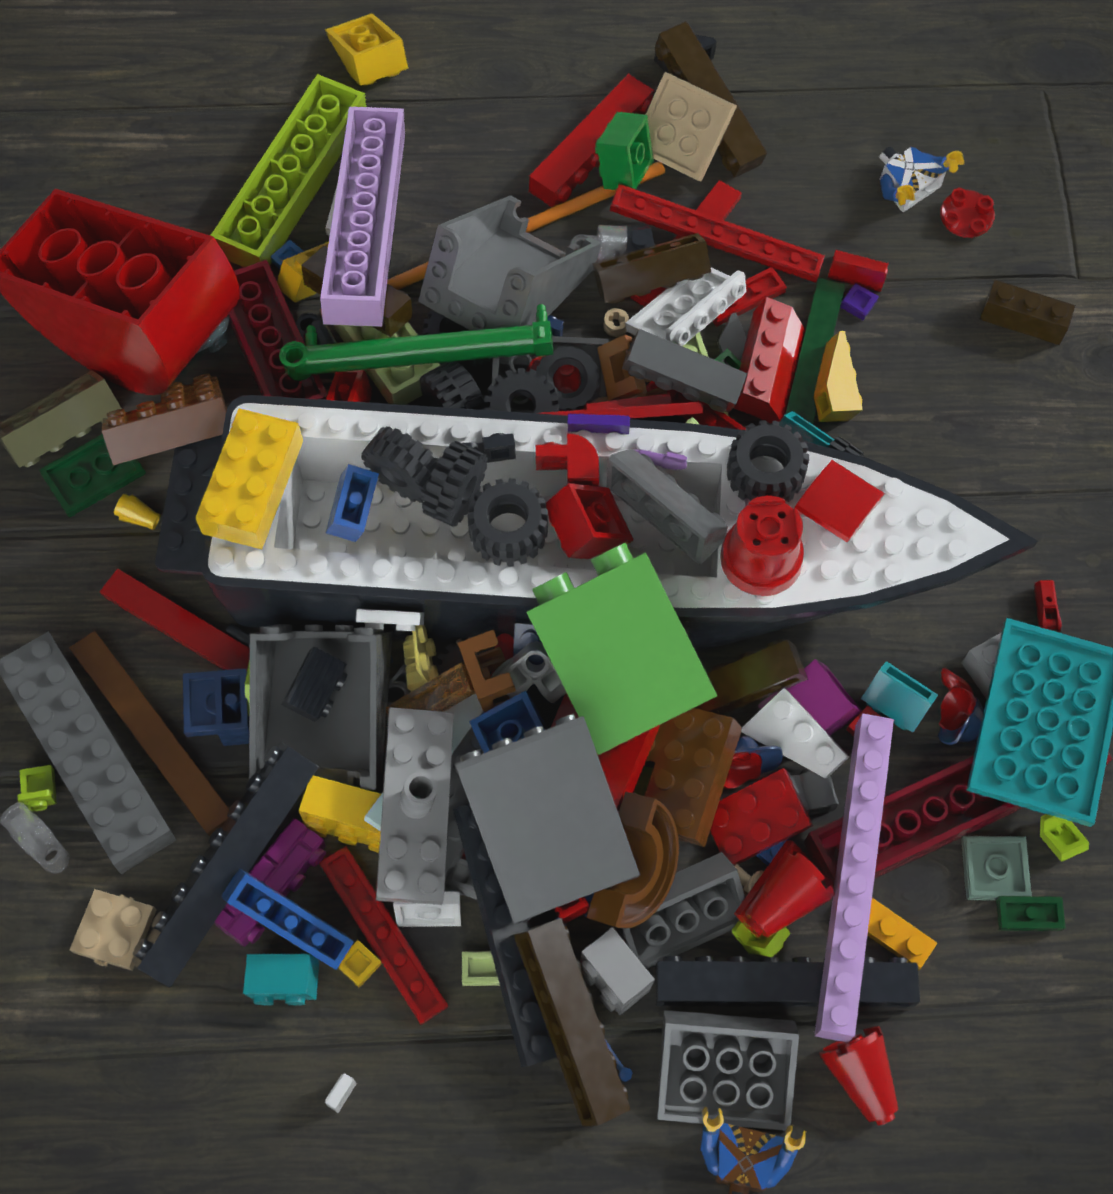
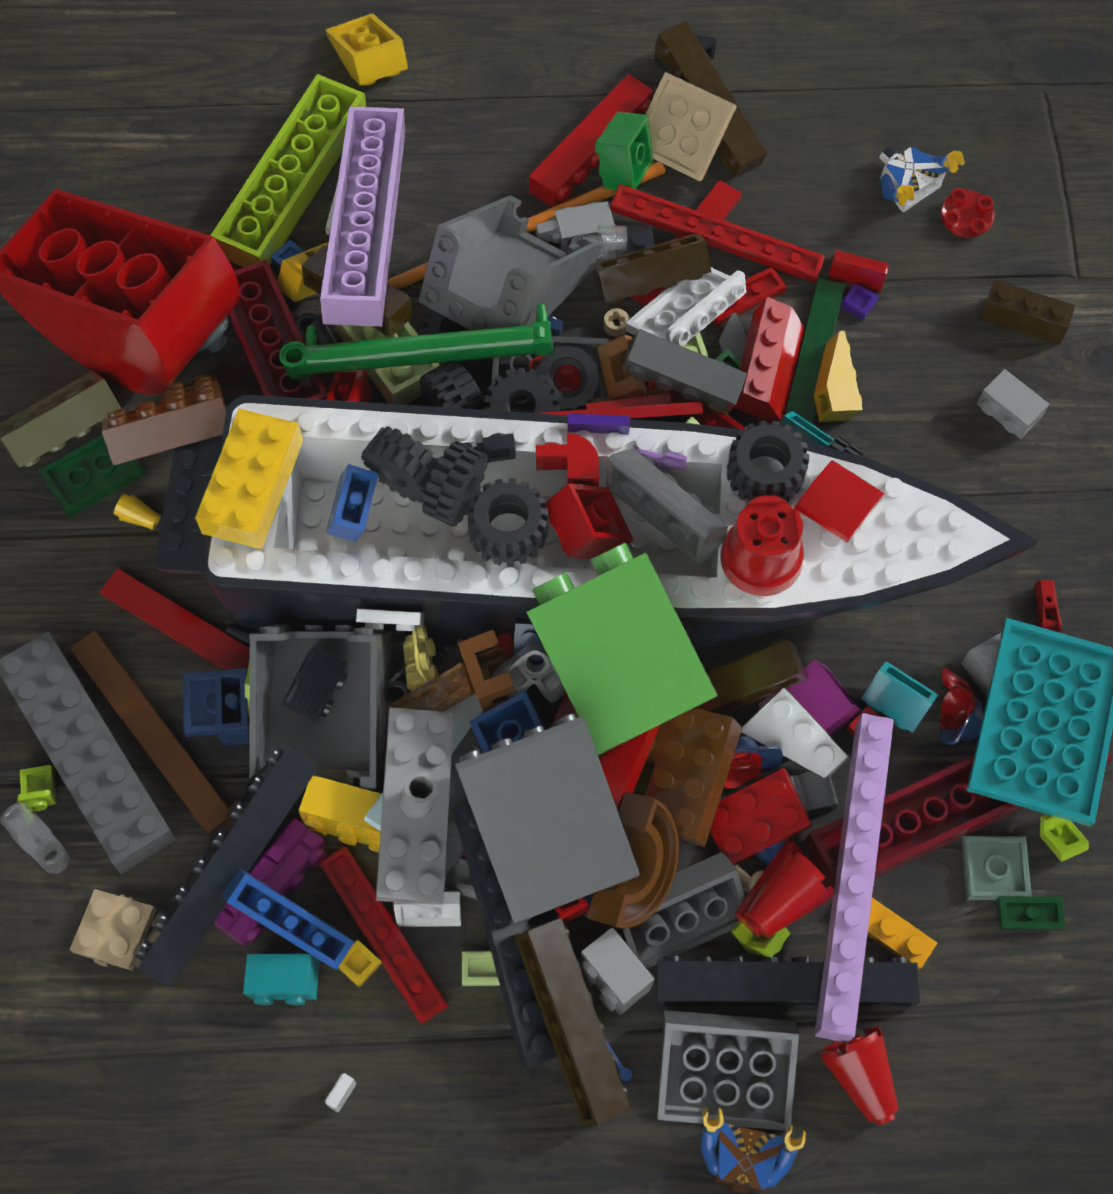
(573, 222): none -> light grey hinge
(1012, 404): none -> light grey brick

